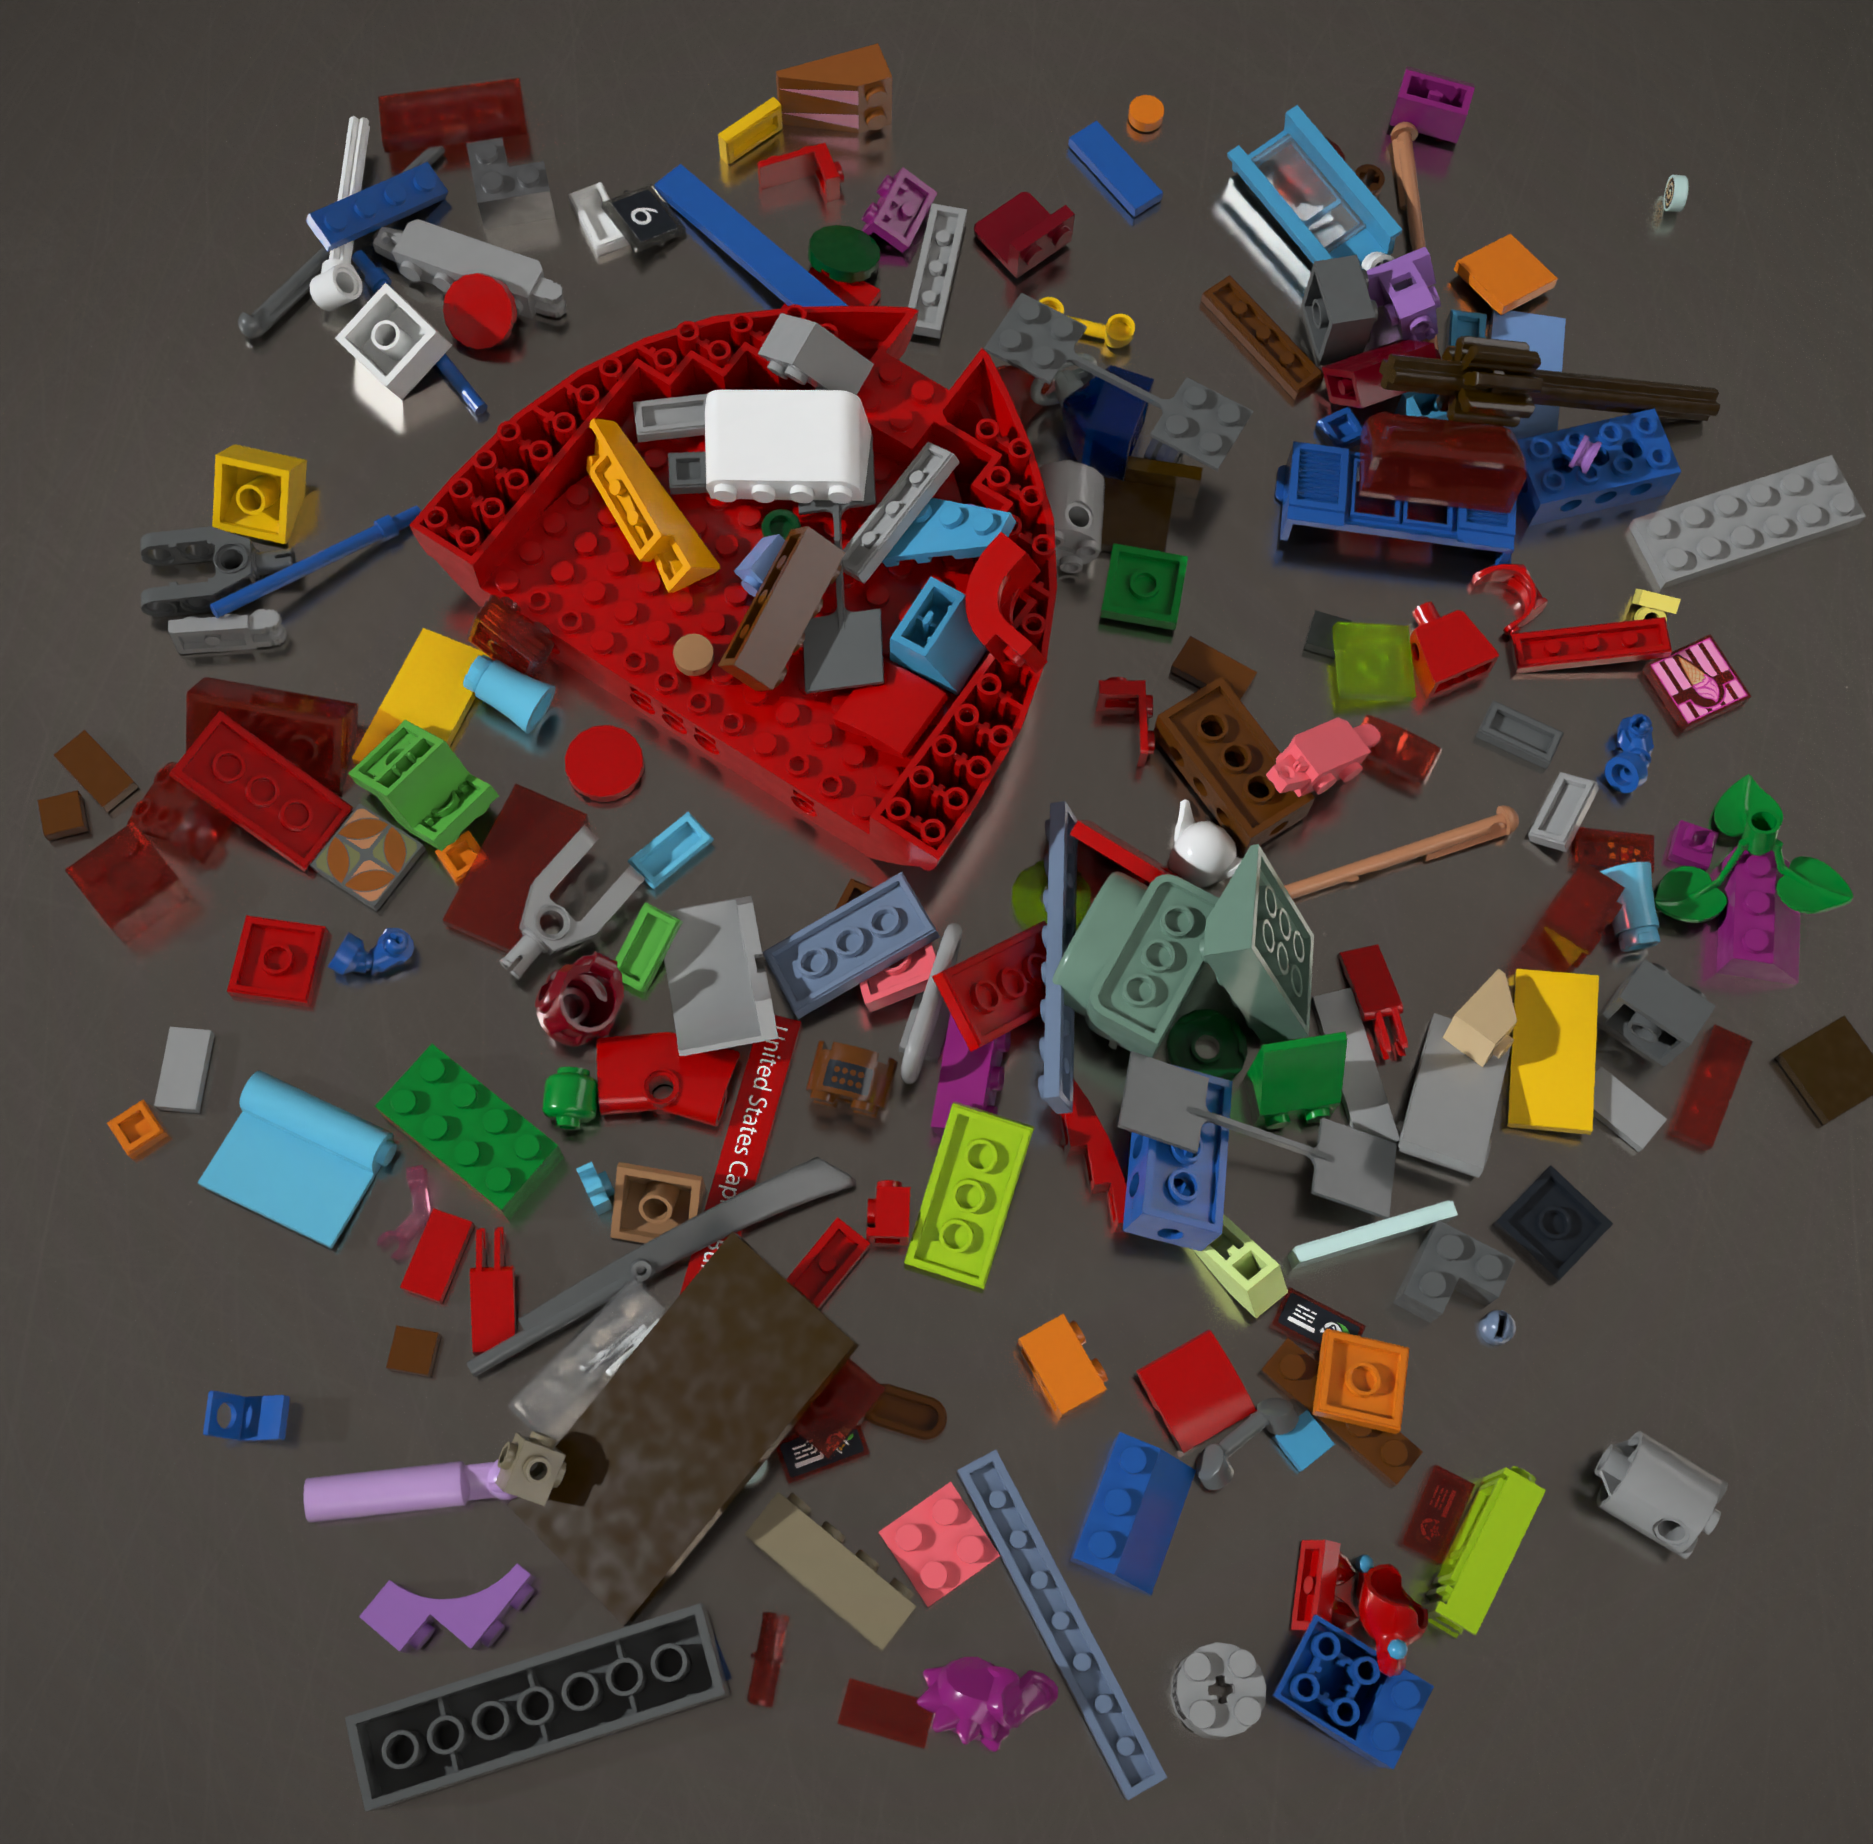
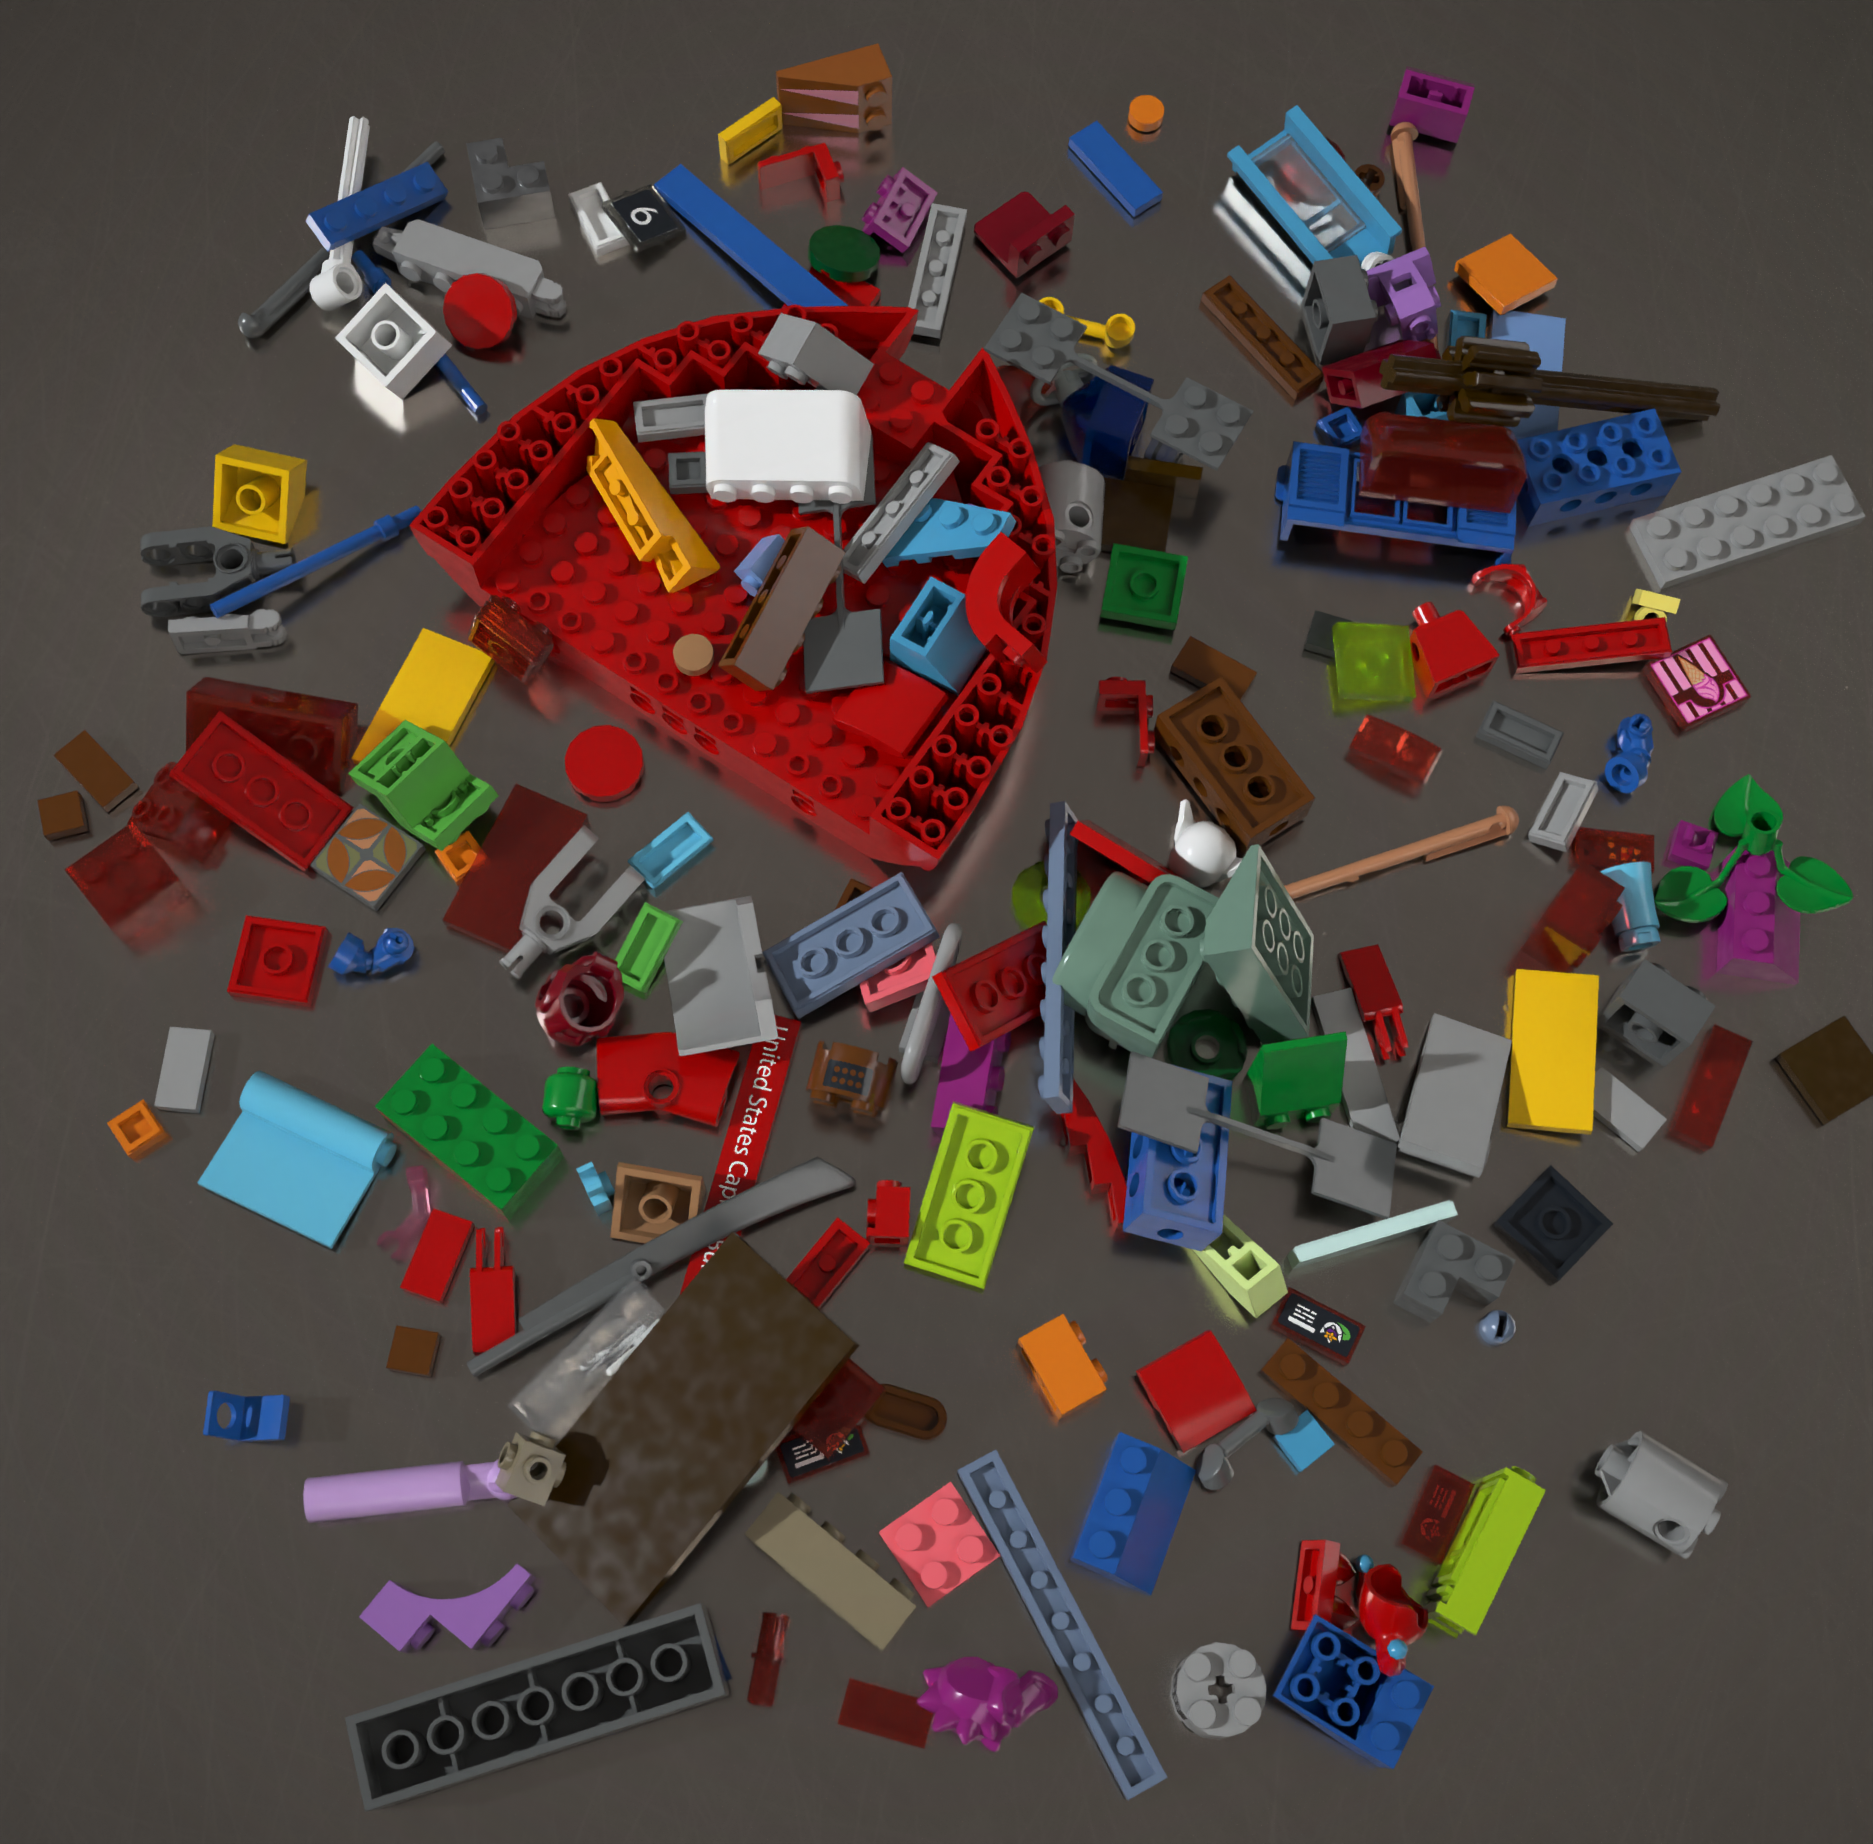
(452, 115): clear red tile -> none
(509, 691): medium azure plant -> none
(779, 522): dark green tile -> none
(1323, 757): coral hinge -> none
(1361, 1381): orange tile -> none
(1484, 1022): tan slope -> none
(1585, 454): medium lavender bush -> none
(1676, 193): light aqua tile -> none

